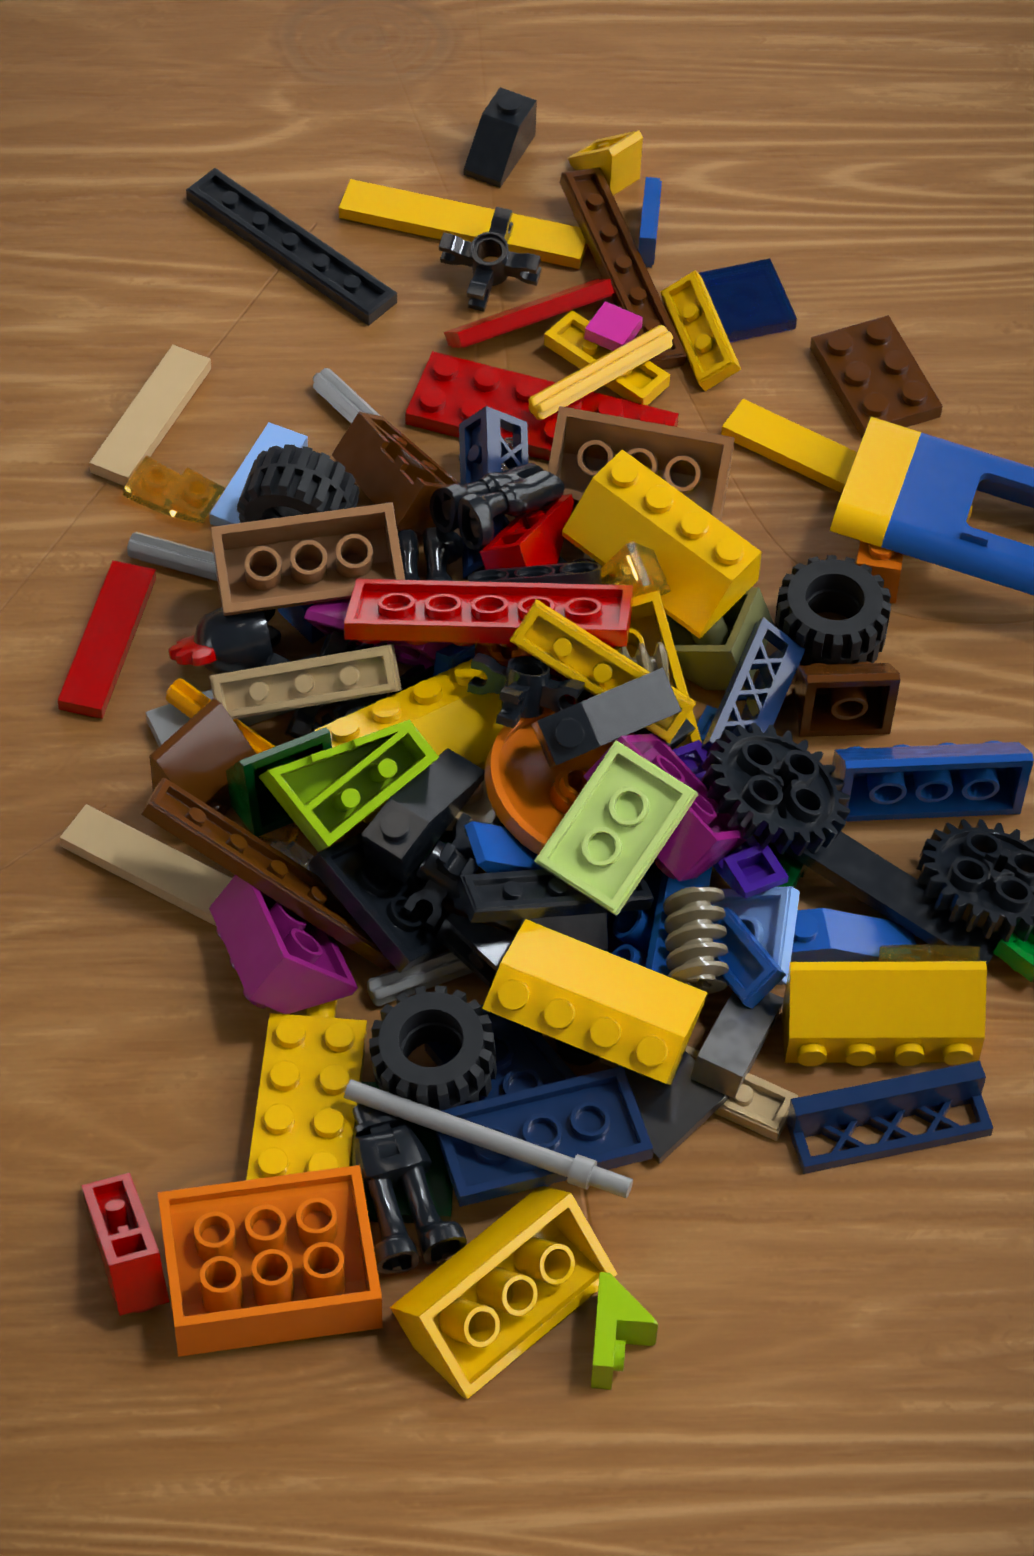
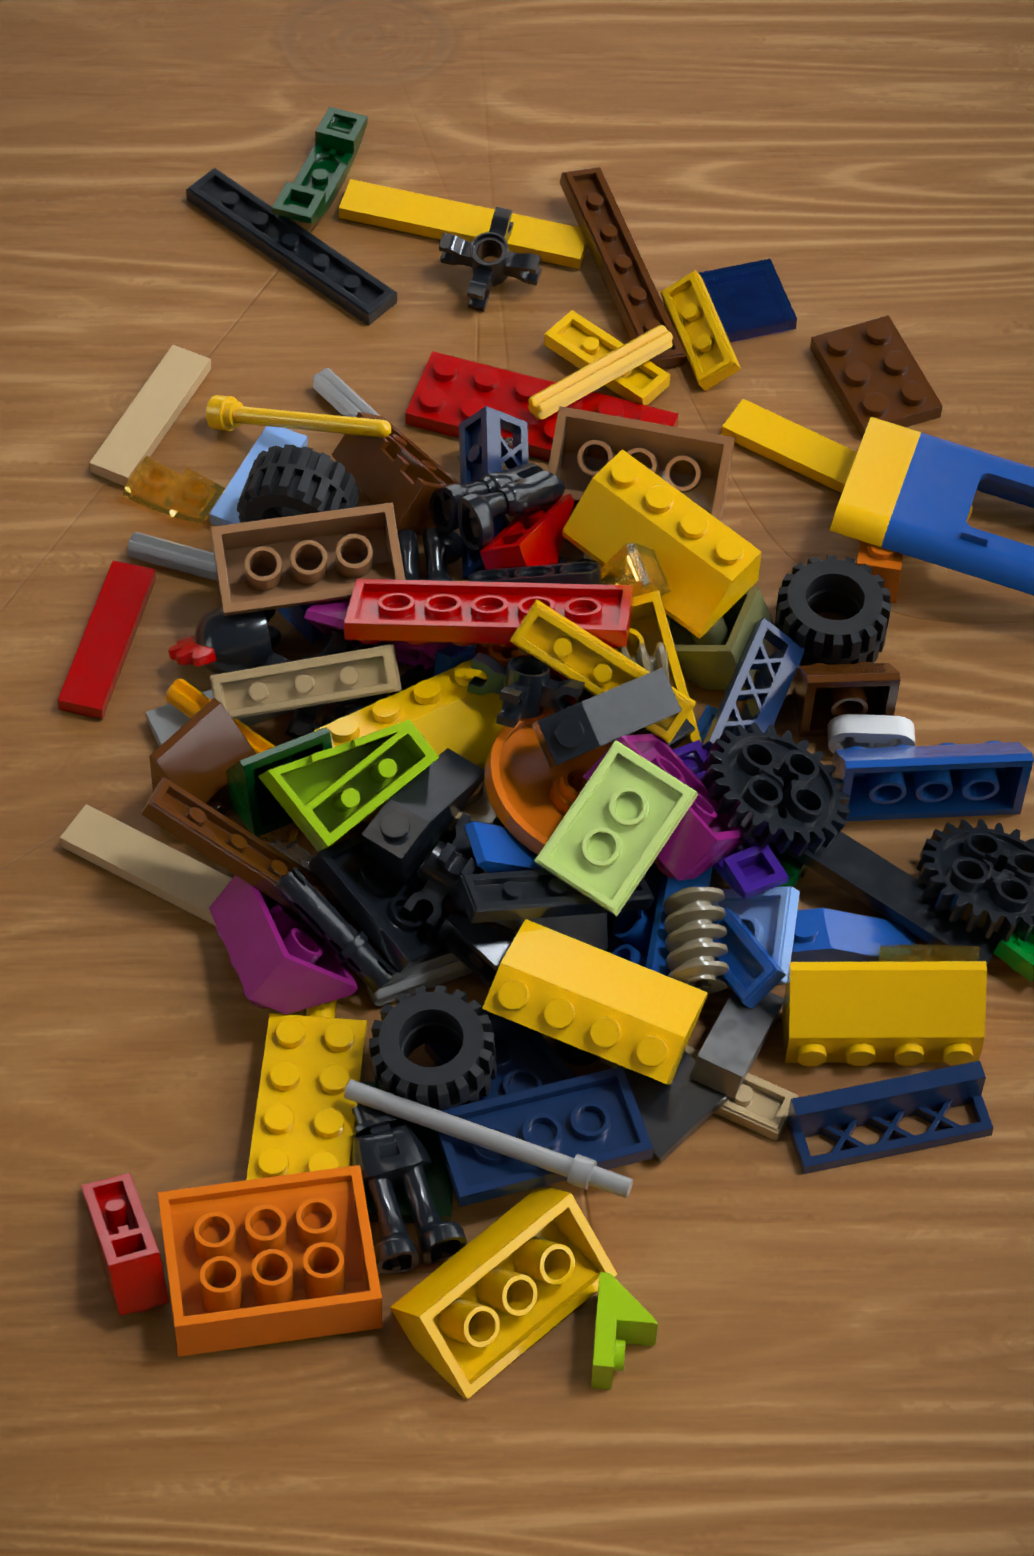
(227, 414): none -> yellow piece
(324, 169): none -> dark green slope
(334, 930): none -> black pin
(501, 137): black slope -> none
(529, 313): red tile -> none
(613, 327): dark pink tile -> none
(616, 156): yellow slope -> none
(649, 220): blue tile -> none
(869, 731): none -> white beam

